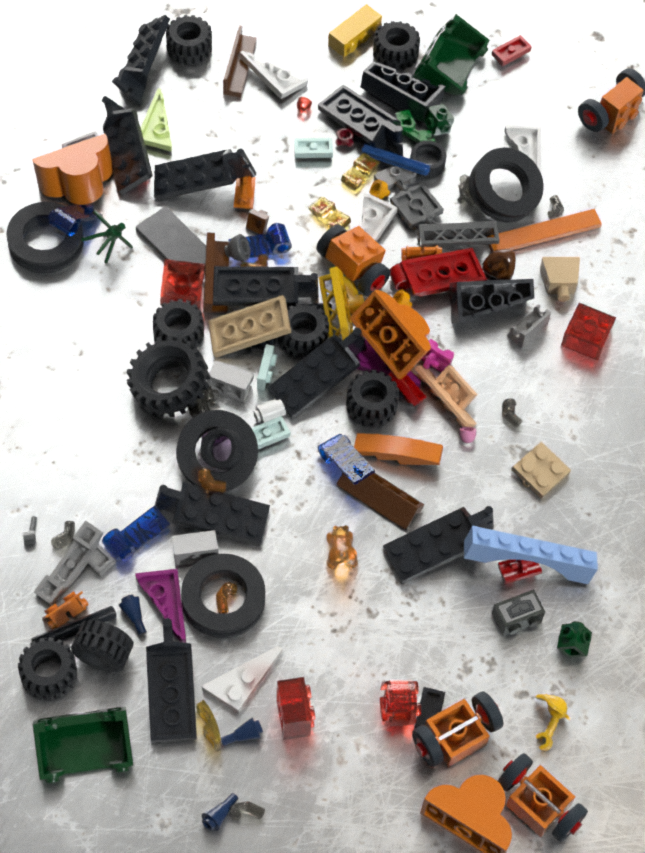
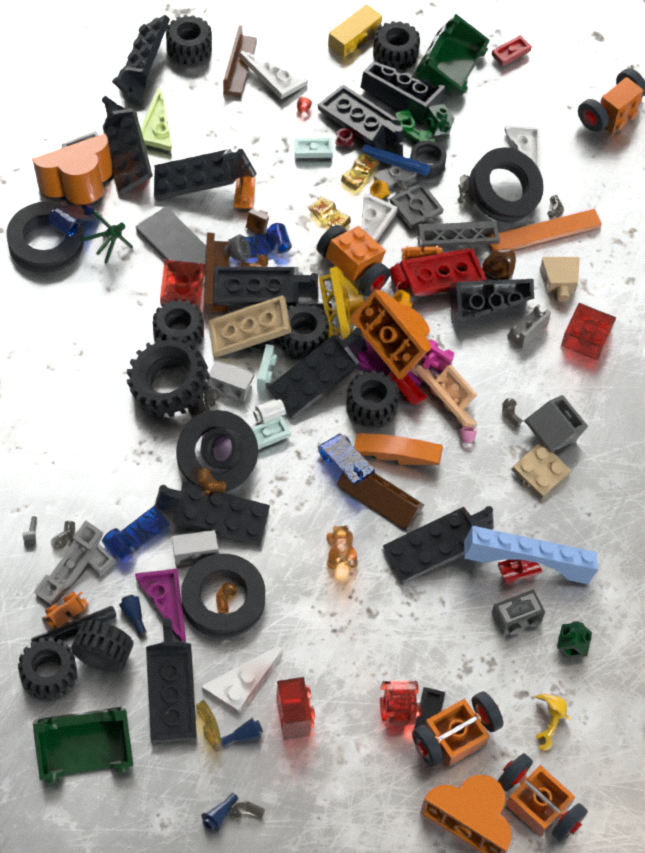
(556, 424): none -> dark grey slope

